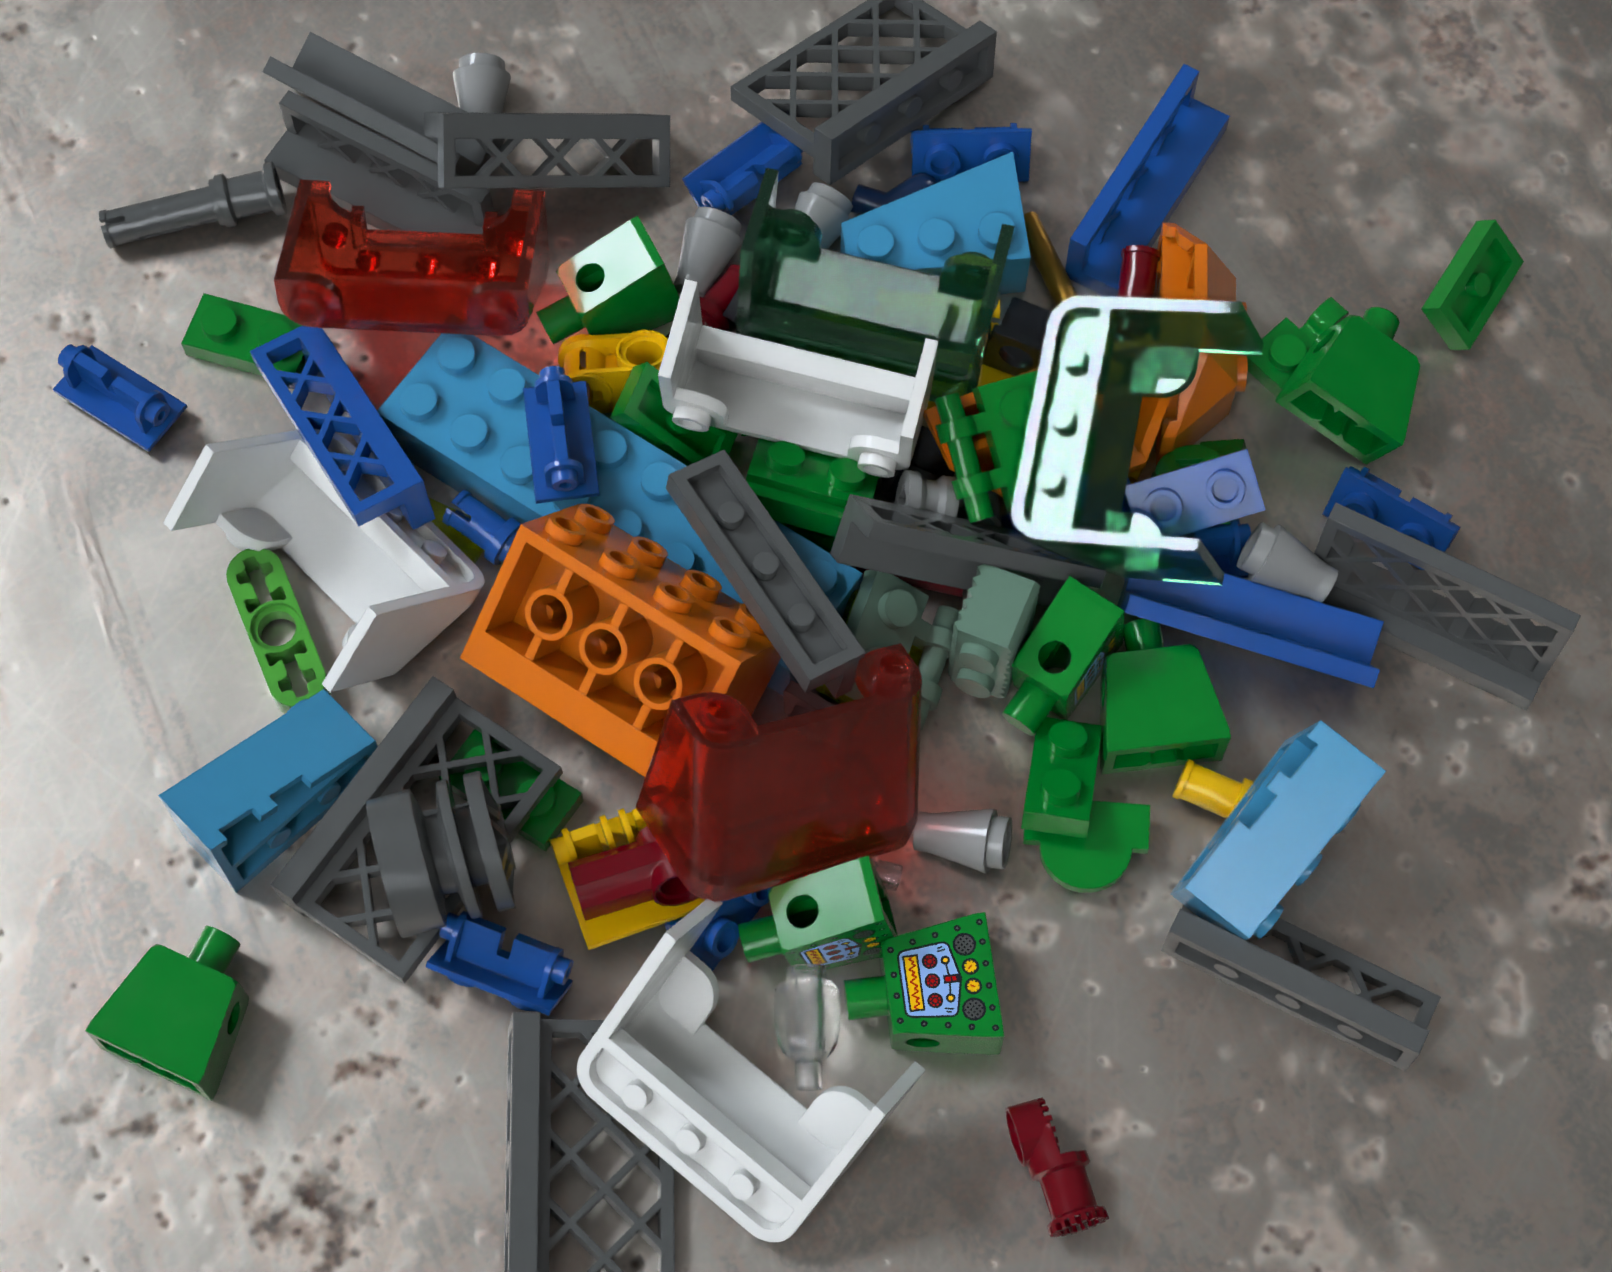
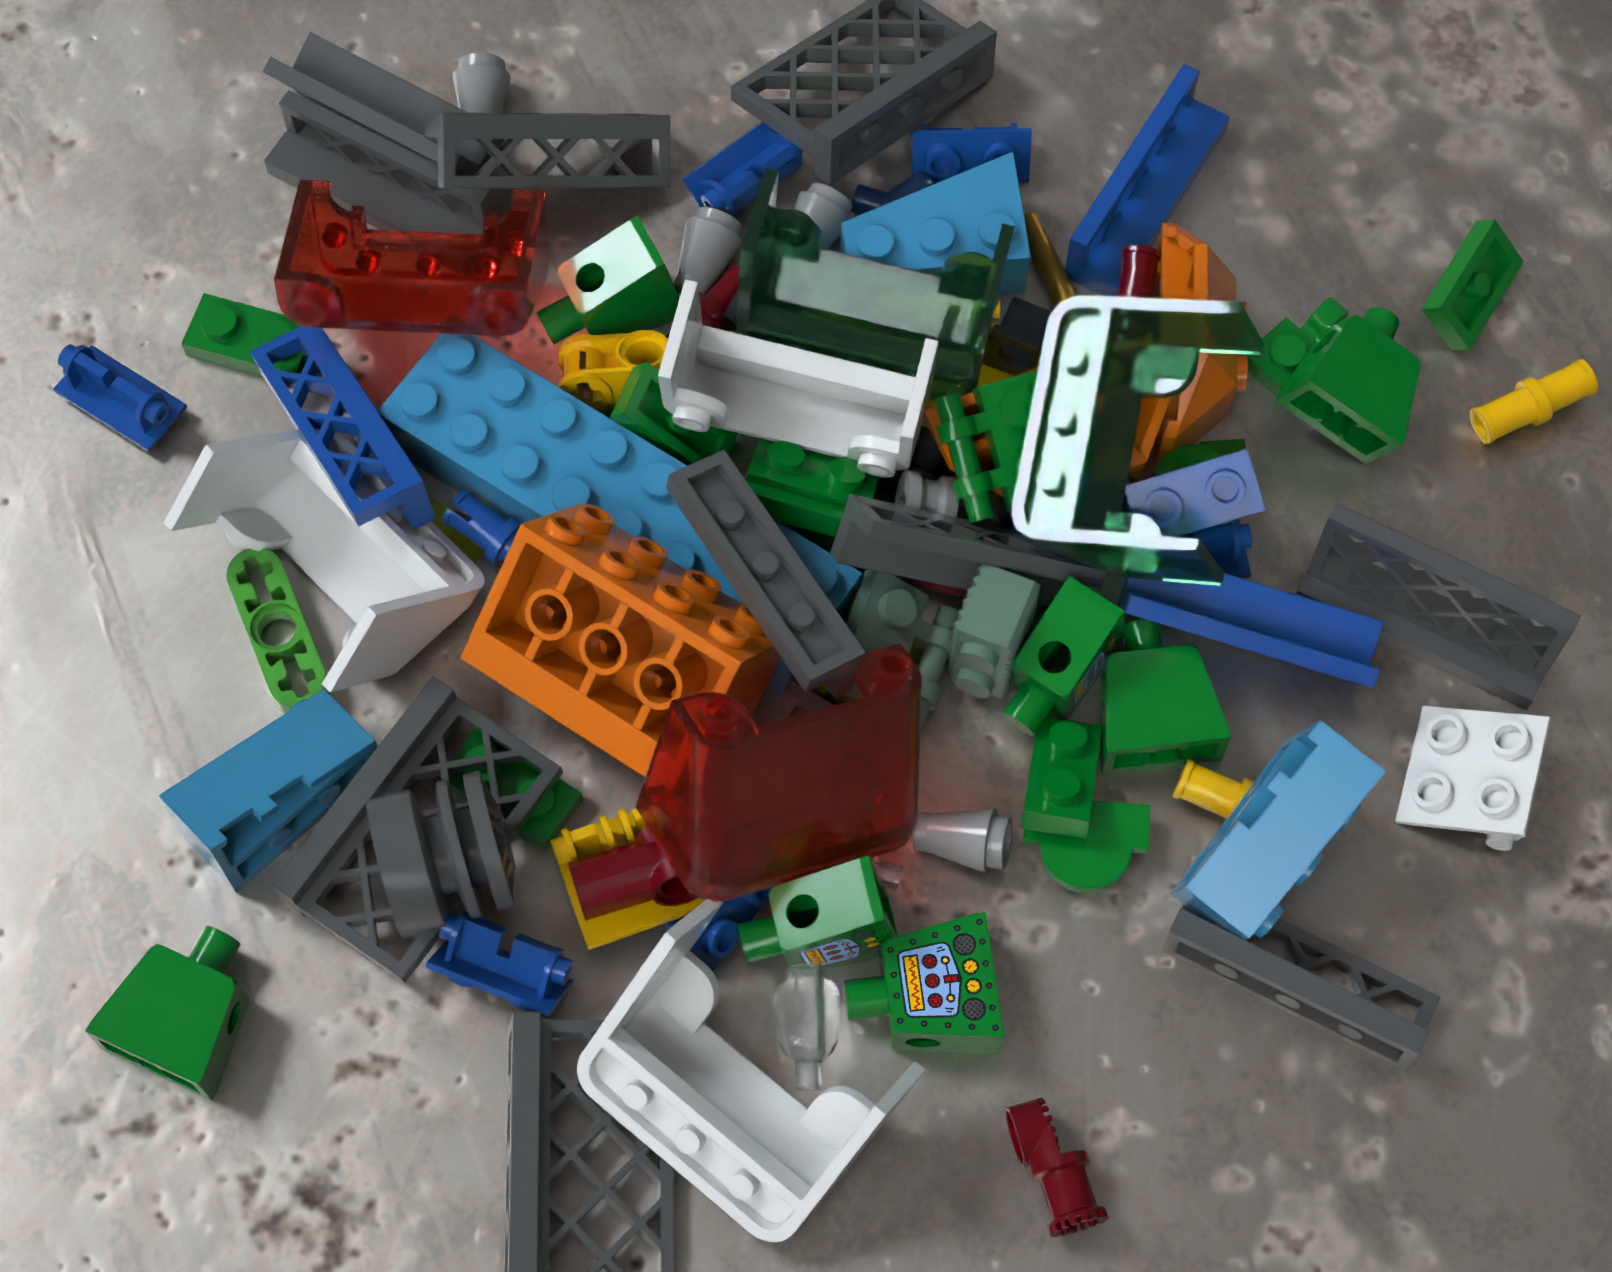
(221, 201): dark grey pin -> none
(560, 438): blue hinge -> none
(1284, 563): light grey cone -> none
(1382, 503): blue hinge -> none
(1474, 772): none -> white hinge
(1533, 401): none -> yellow pin

